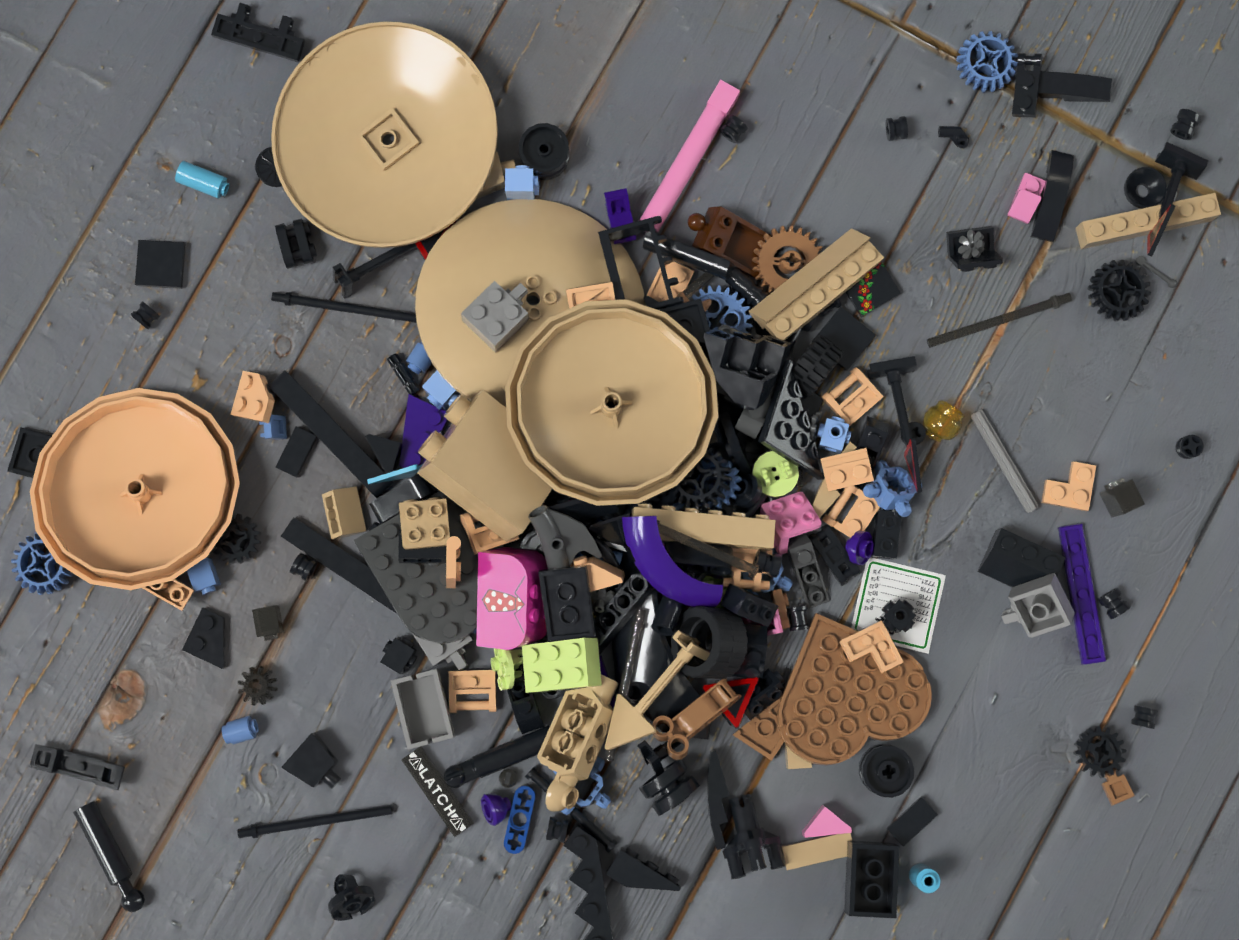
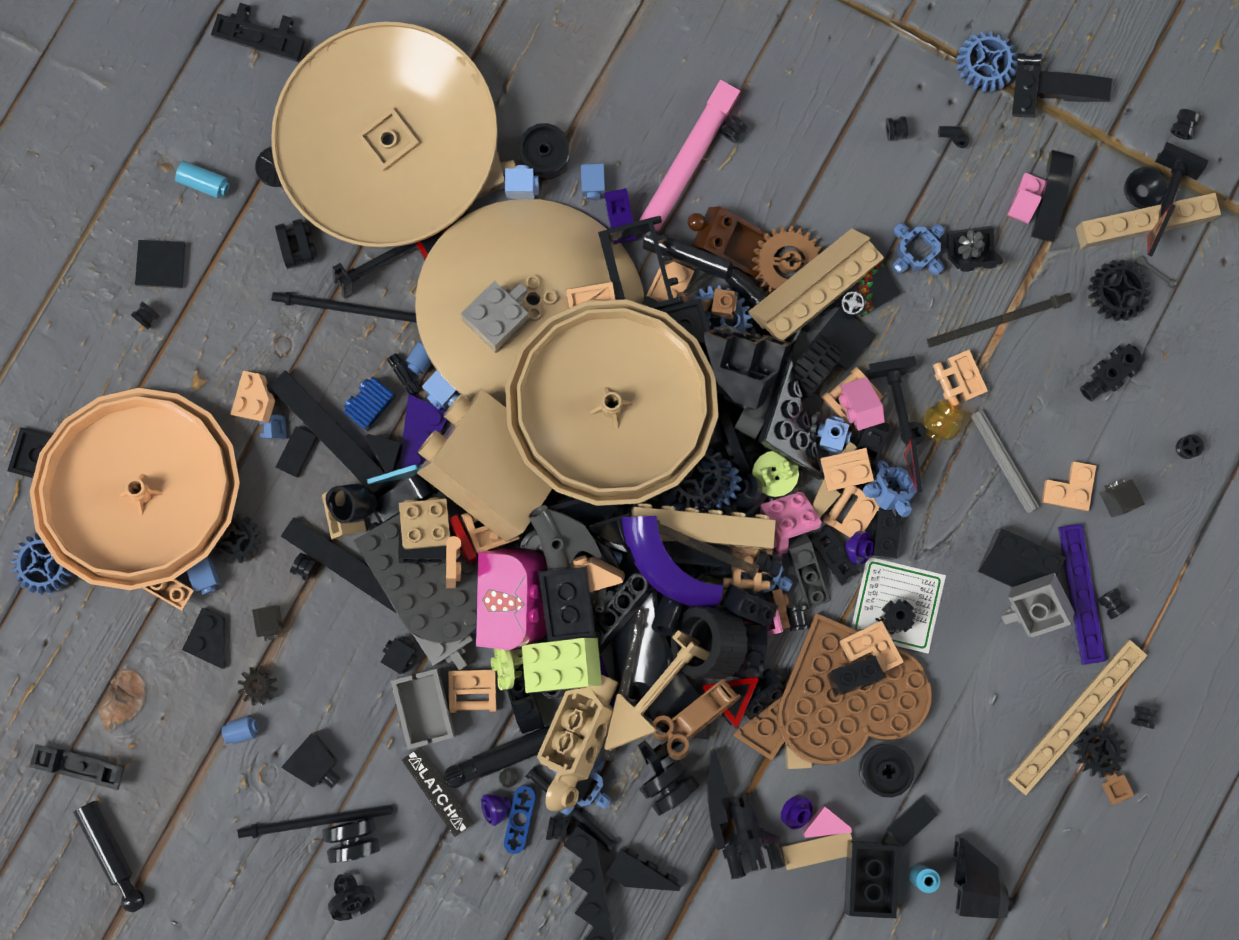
(351, 844): none -> black wheel
(358, 503): none -> black piece
(368, 403): none -> blue brick
(466, 548): none -> red tile
(592, 181): none -> medium blue brick
(724, 304): none -> medium nougat window
(797, 812): none -> dark purple plate
(849, 302): none -> wheel
(855, 676): none -> black brick
(861, 403): none -> bright pink brick
(930, 238): none -> medium blue piece
(966, 375): none -> light nougat plate
(978, 884): none -> black brick
(1076, 717): none -> tan plate
(1117, 366): none -> black brick

